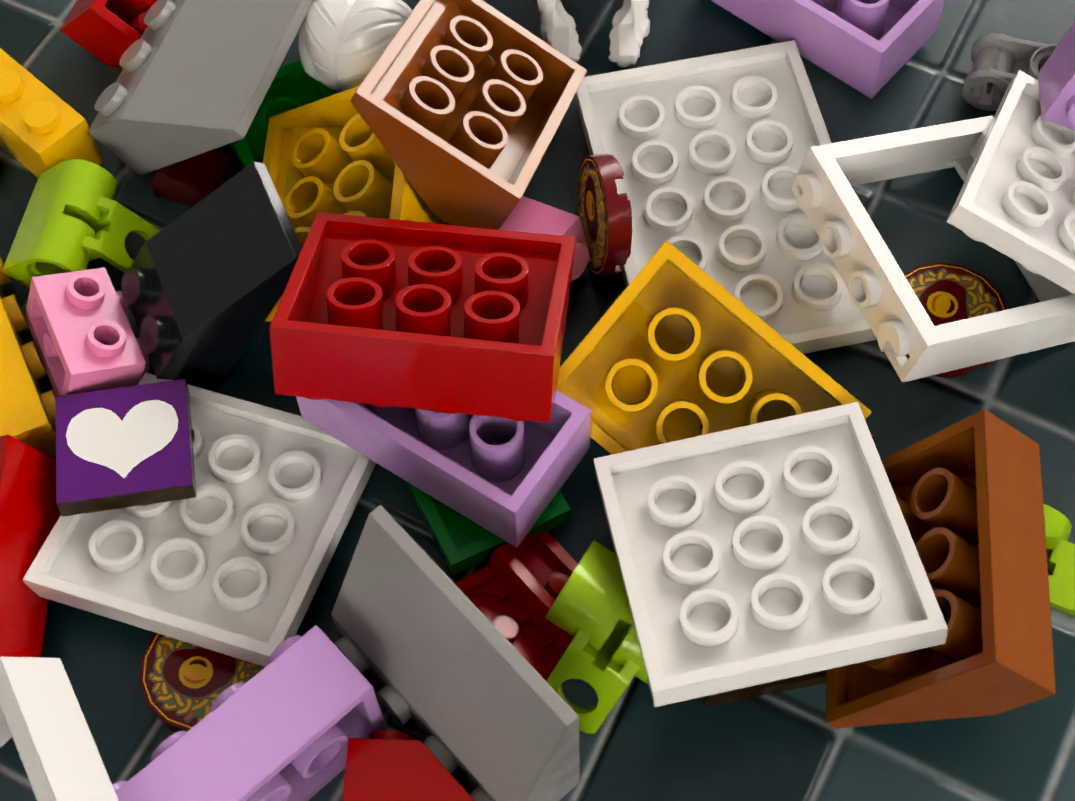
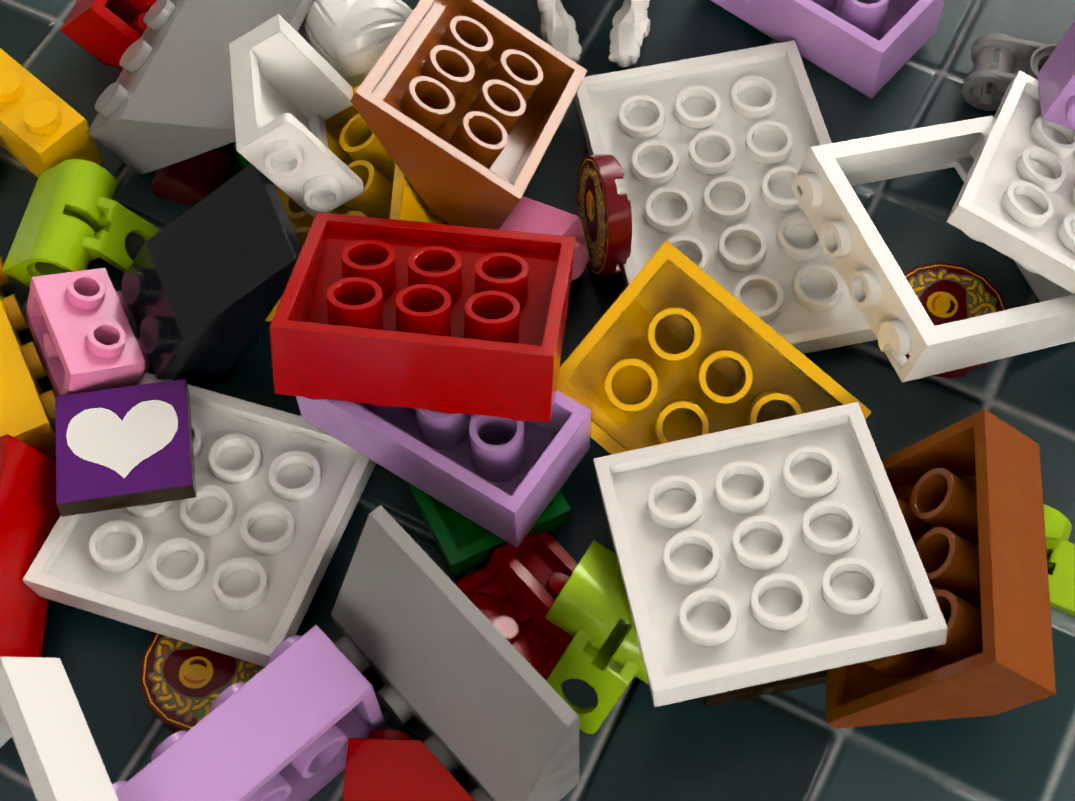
(280, 114): none -> white panel

